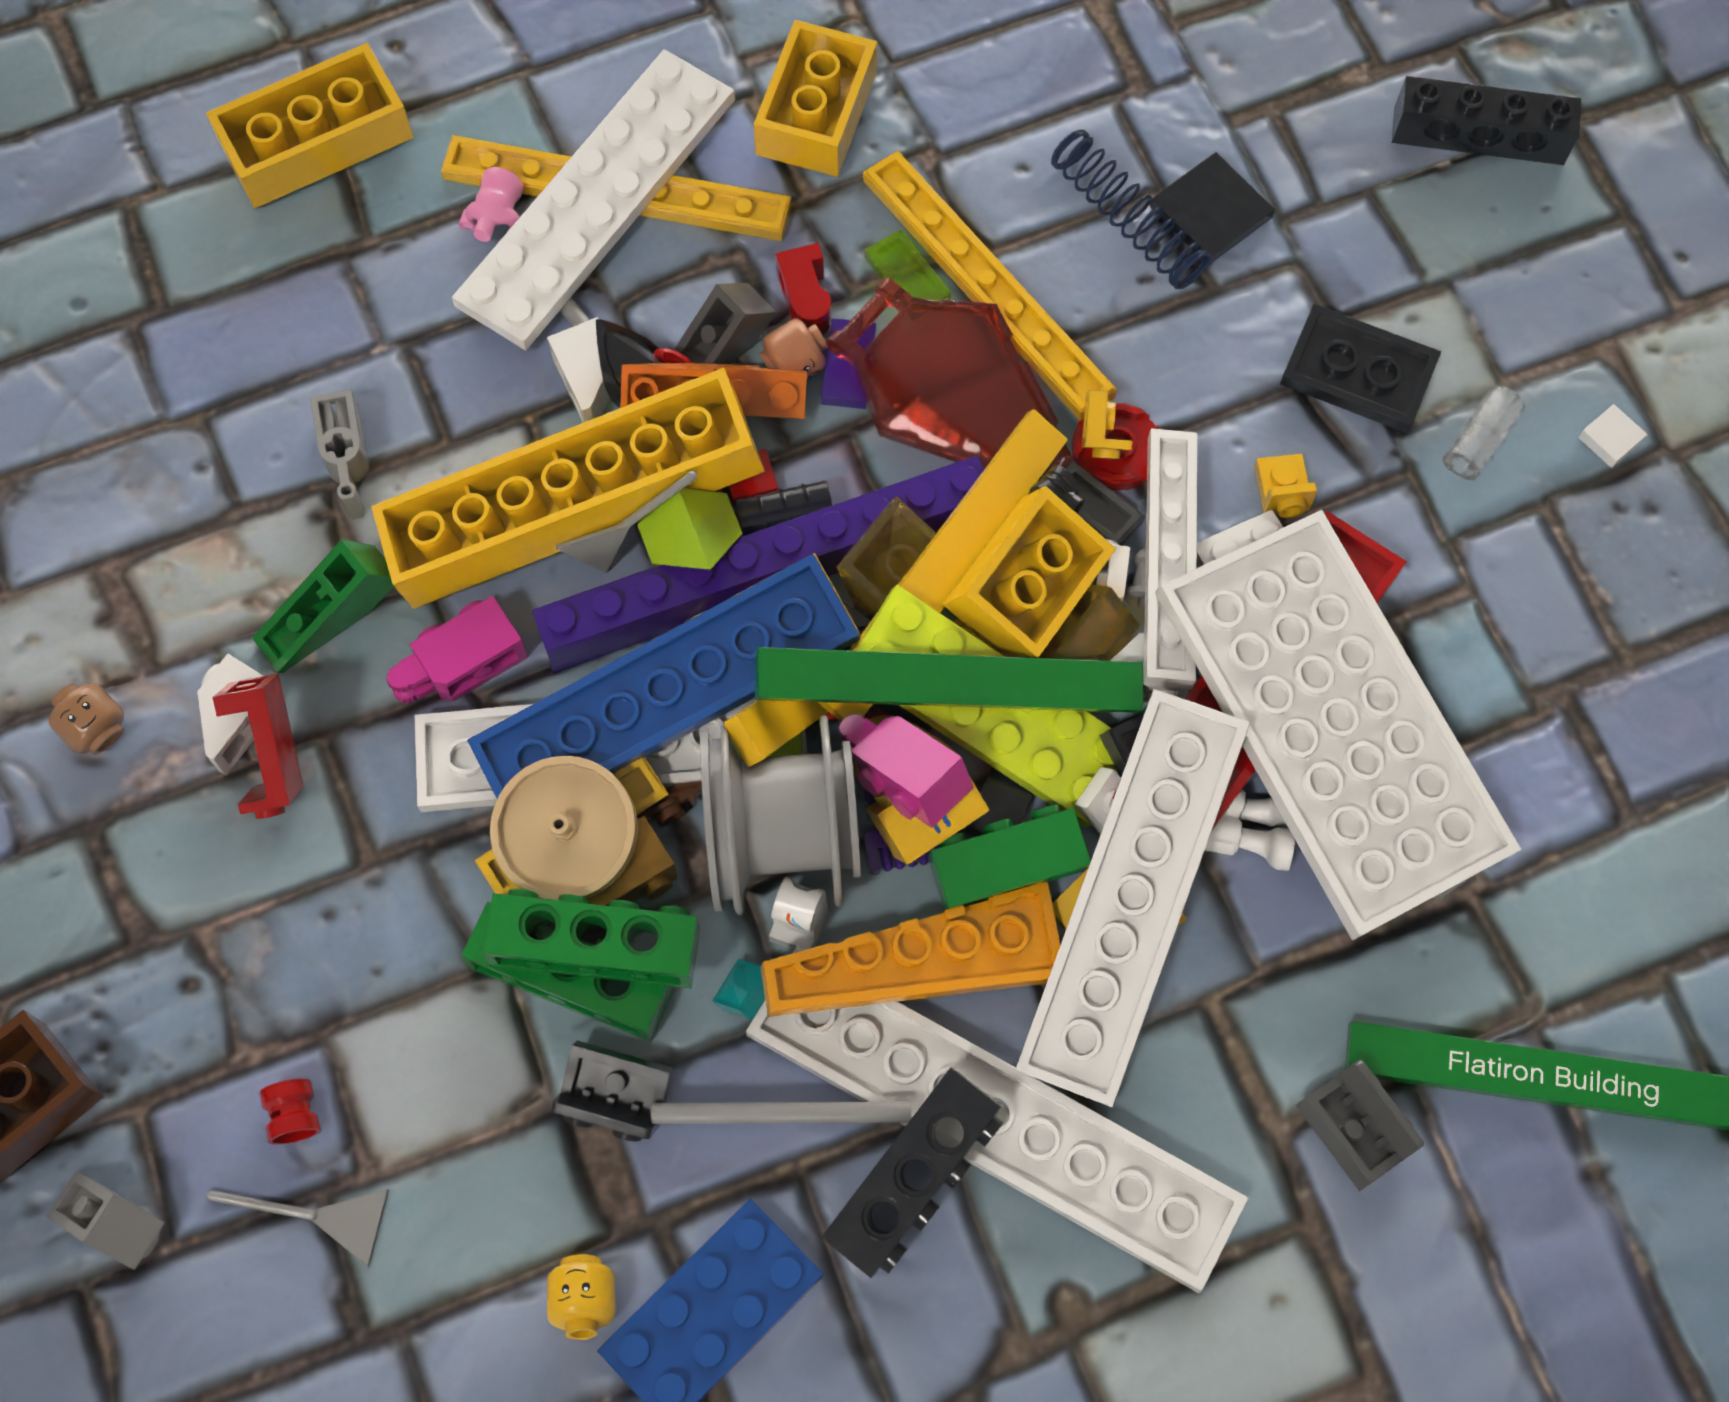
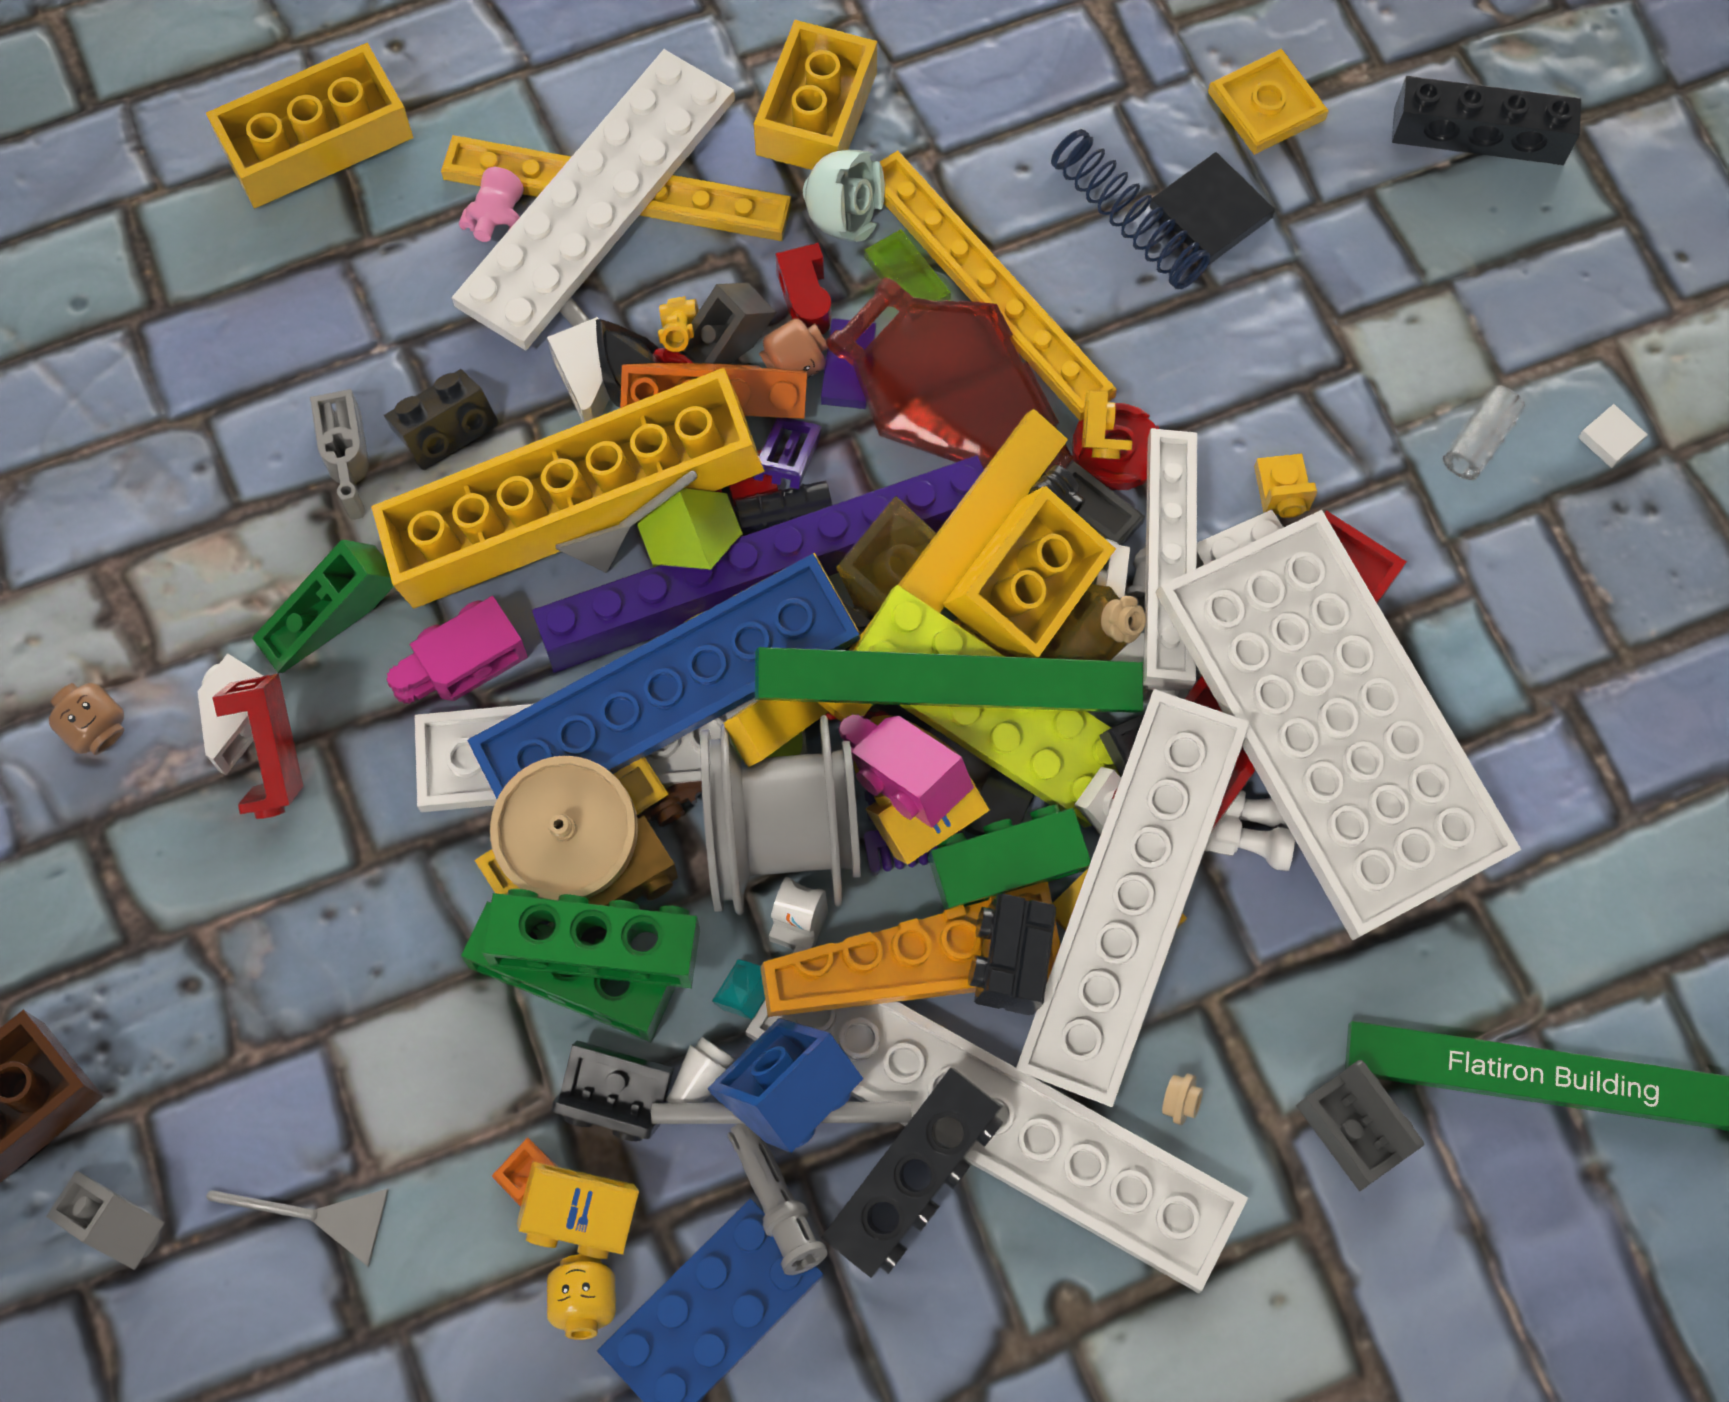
(289, 1111): red wheel -> none
(442, 418): none -> black bracket
(515, 1170): none -> orange slope
(576, 1210): none -> yellow brick
(676, 323): none -> yellow bar
(698, 1071): none -> white cone
(782, 469): none -> dark purple tile
(784, 1216): none -> light grey pin
(787, 1083): none -> blue slope
(844, 194): none -> light aqua cylinder
(1013, 954): none -> black brick
(1123, 619): none -> tan plate
(1182, 1098): none -> tan plate
(1267, 101): none -> yellow tile
(1360, 368): black plate -> none

